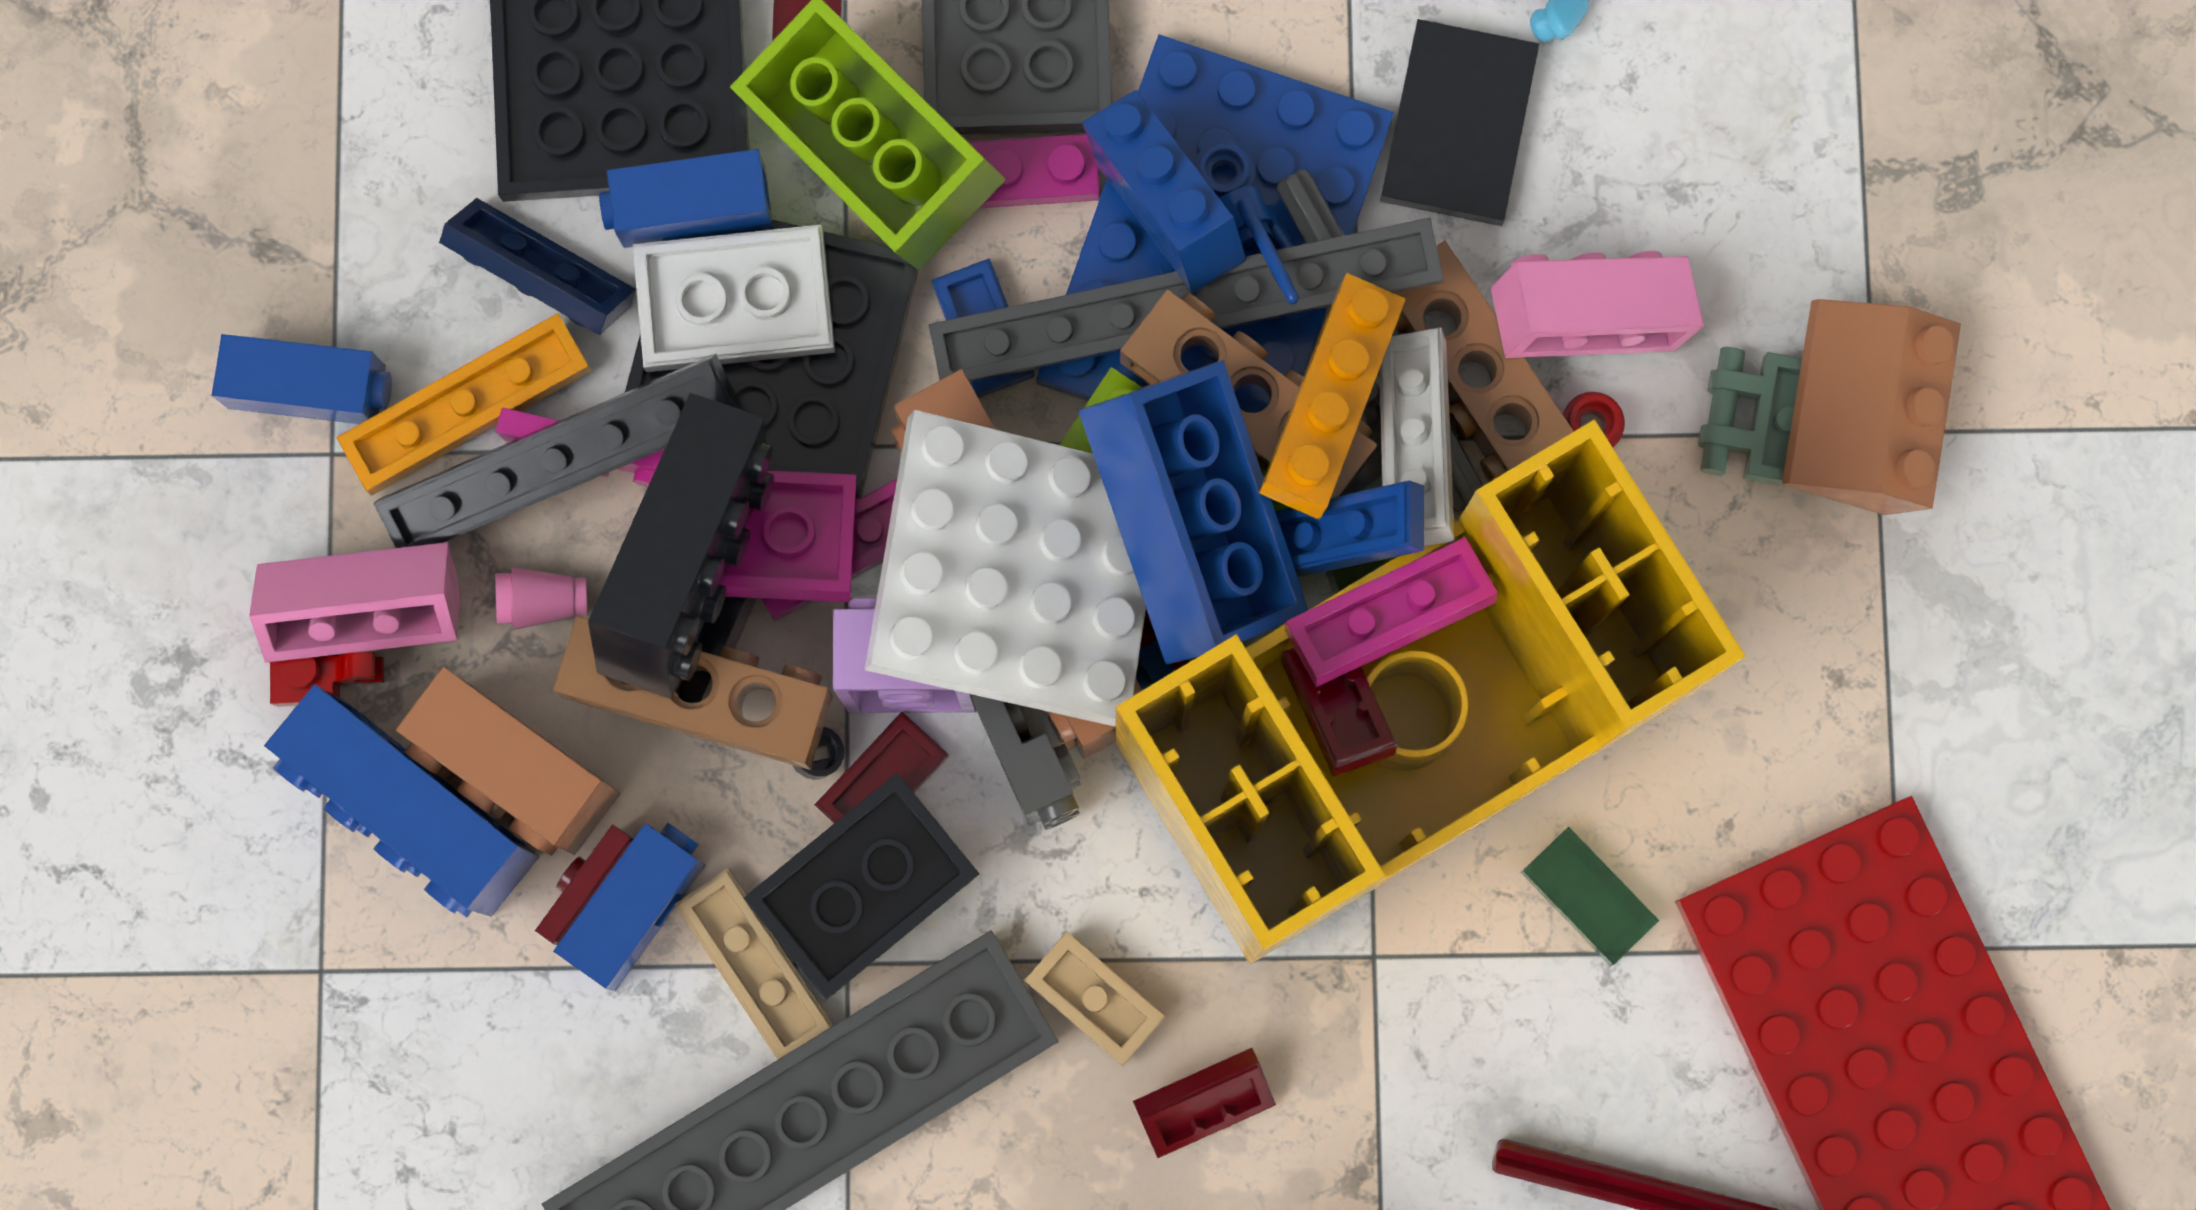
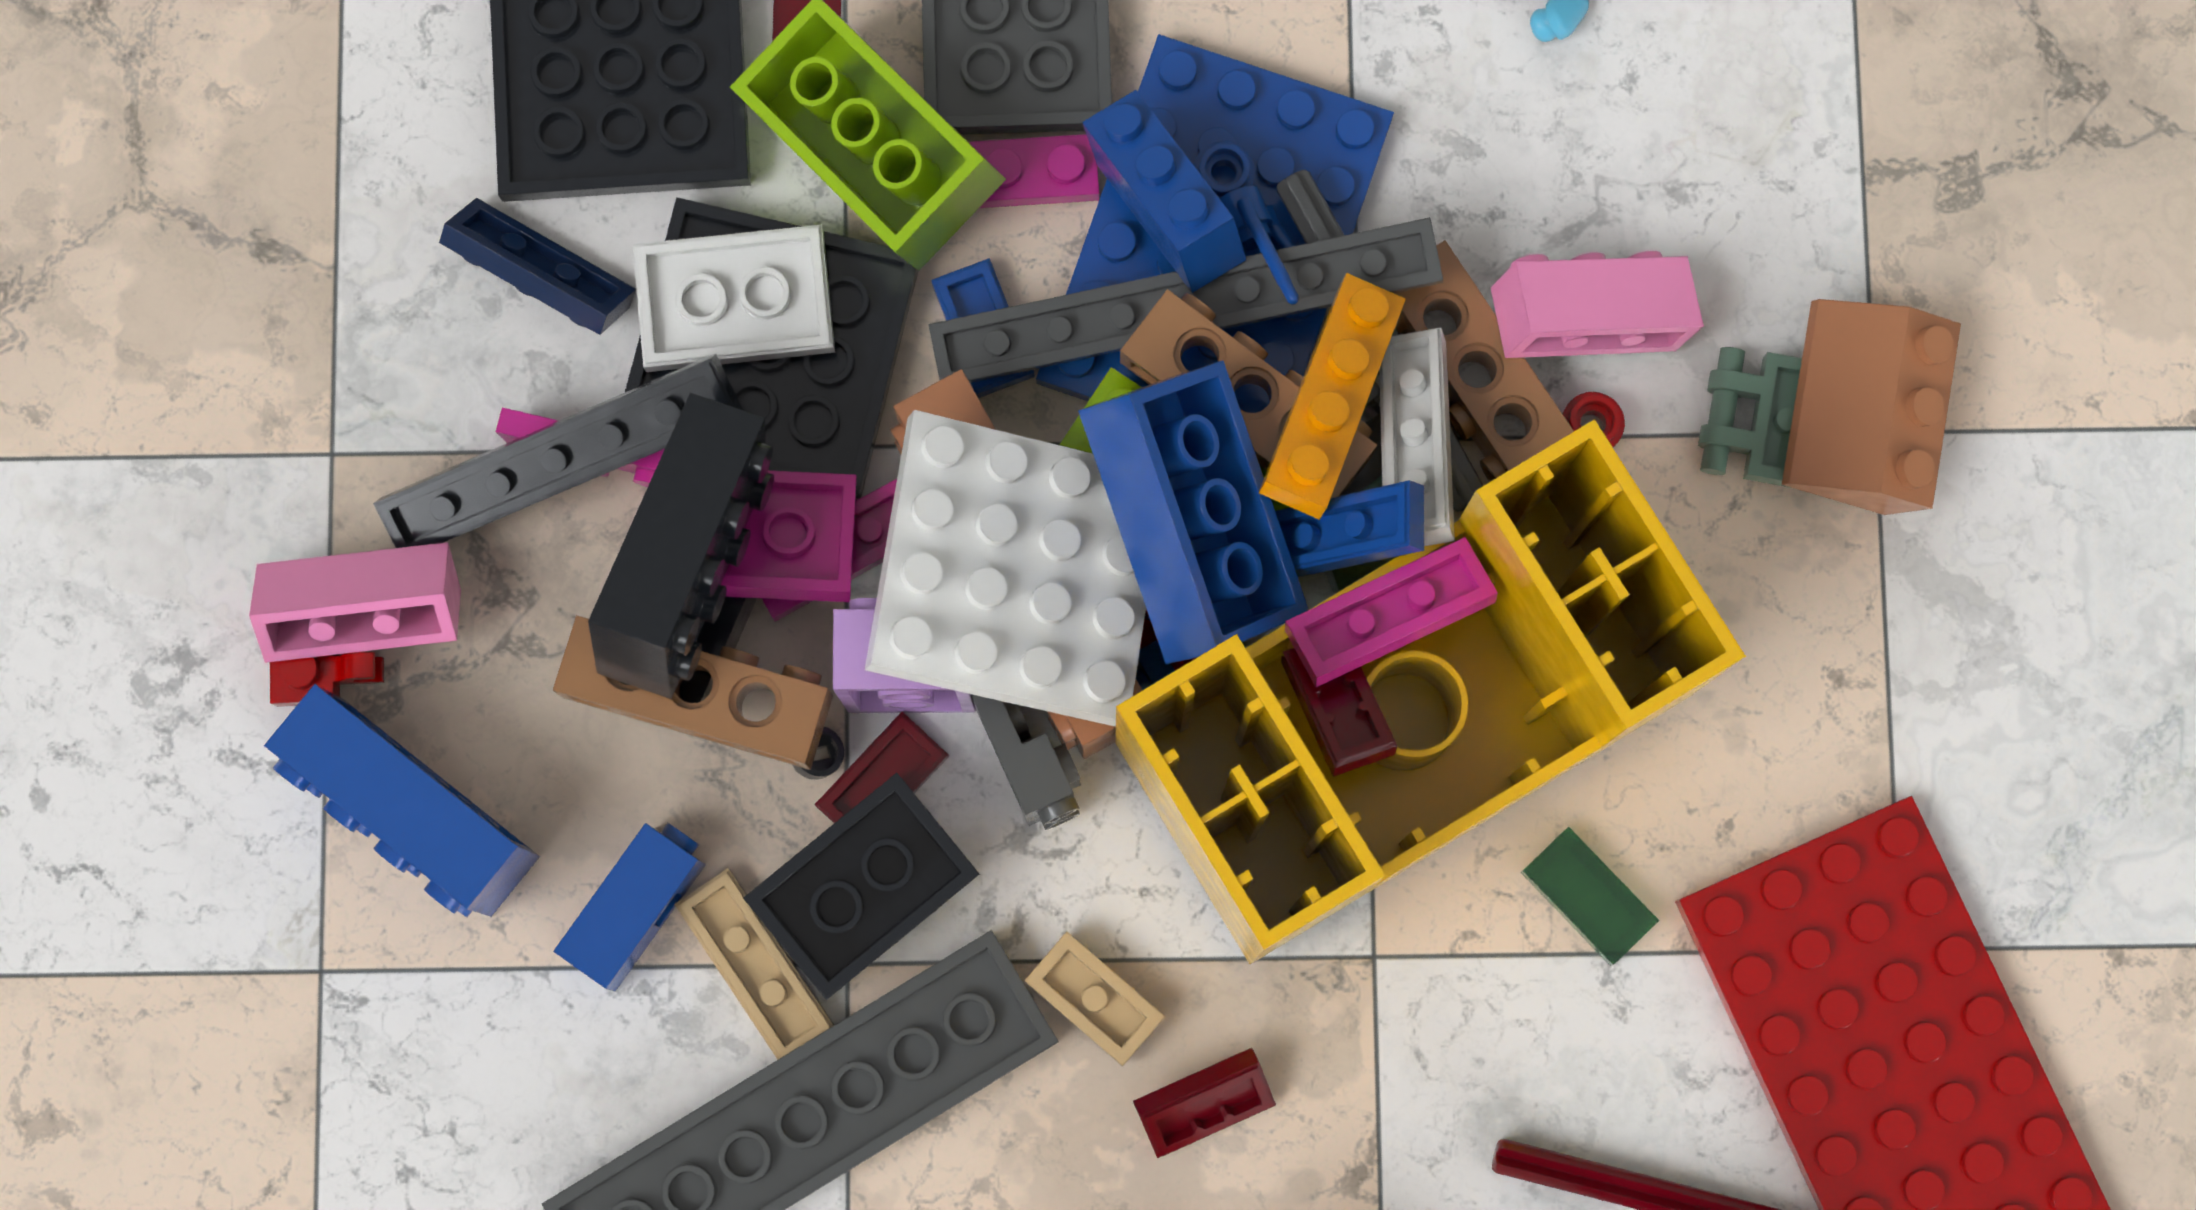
(300, 379): blue brick -> none
(463, 404): light orange plate -> none
(505, 765): nougat brick -> none
(538, 597): bright pink cone -> none
(581, 882): dark red plate -> none
(687, 198): blue brick -> none
(1459, 122): black tile -> none

